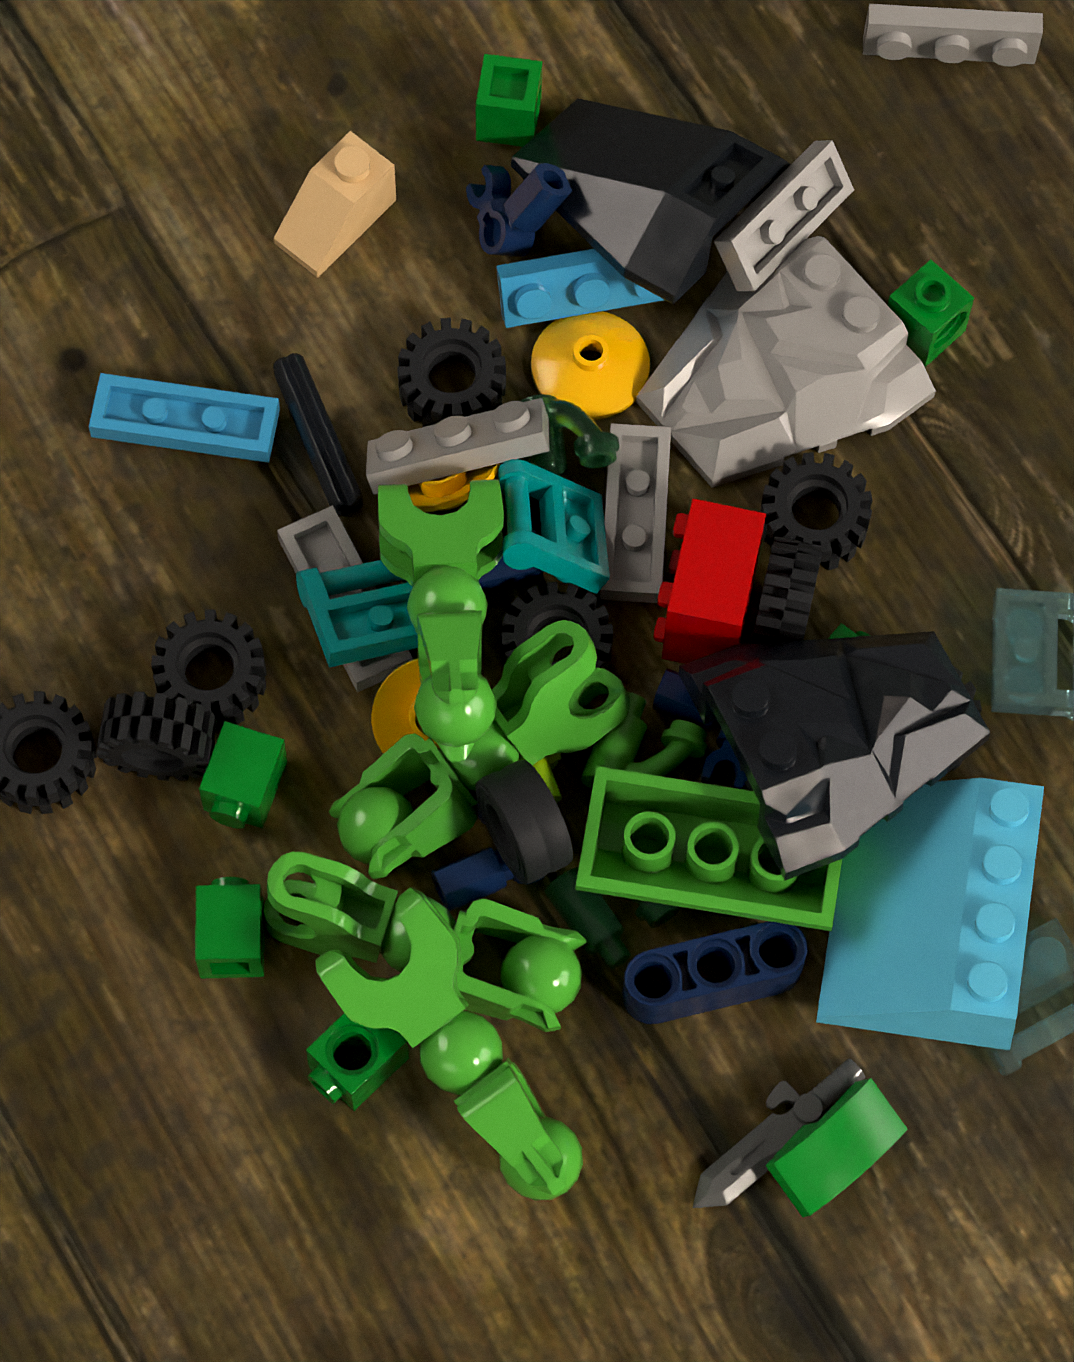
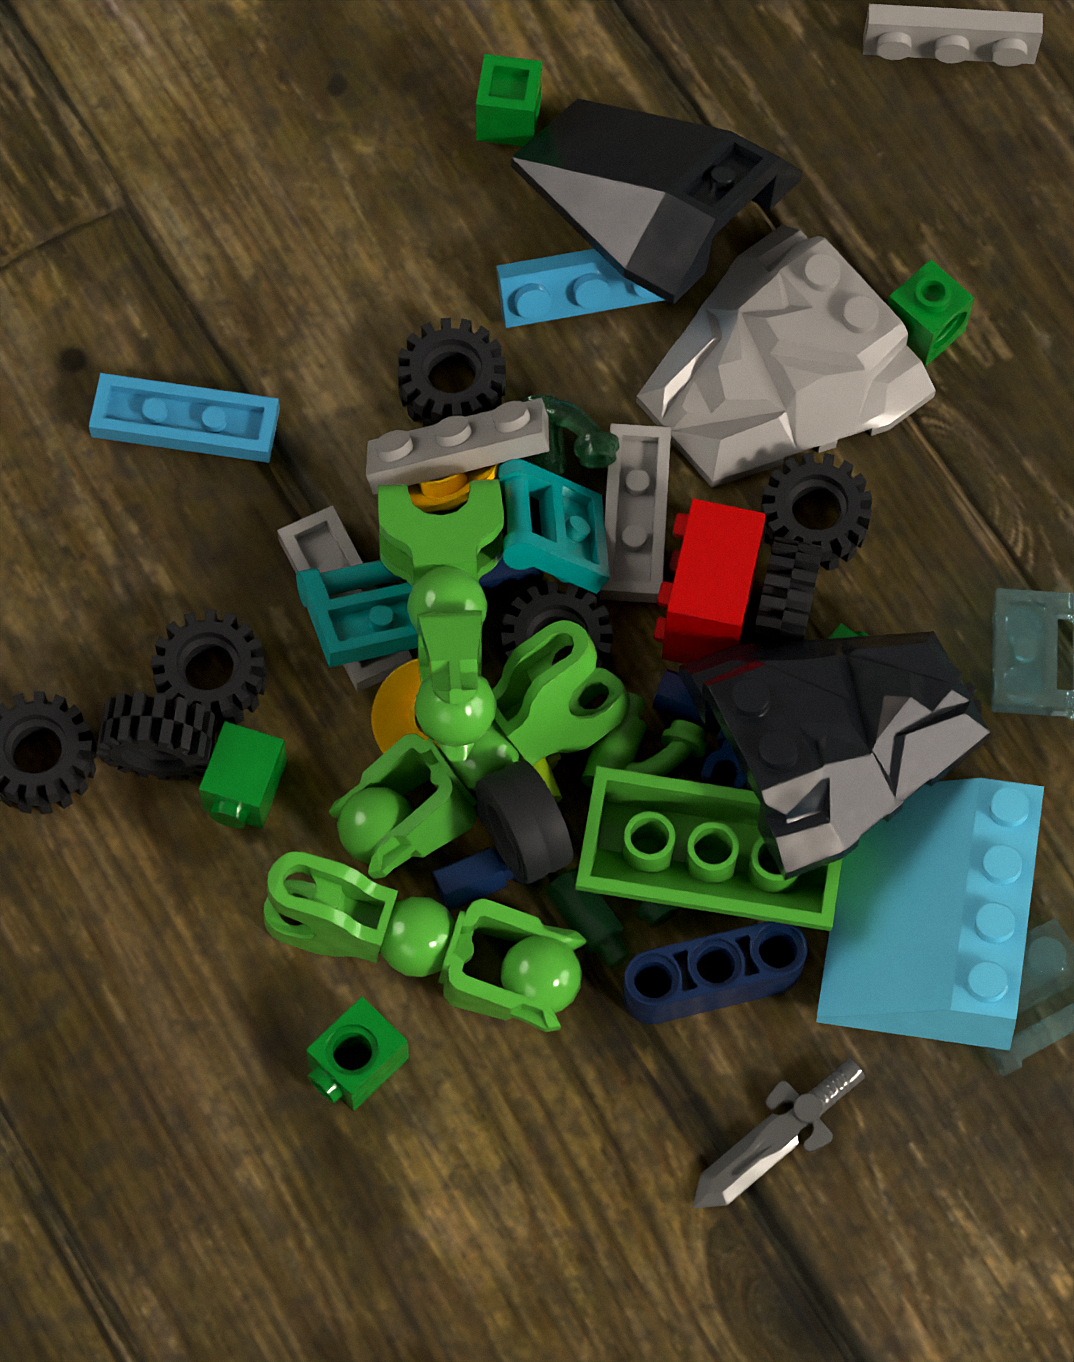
(229, 929): green brick -> none
(318, 434): black axle -> none
(337, 204): tan slope -> none
(458, 1049): bright green piece -> none
(511, 221): dark blue bar -> none
(596, 386): yellow dish -> none
(784, 215): light grey plate -> none
(837, 1148): green slope -> none

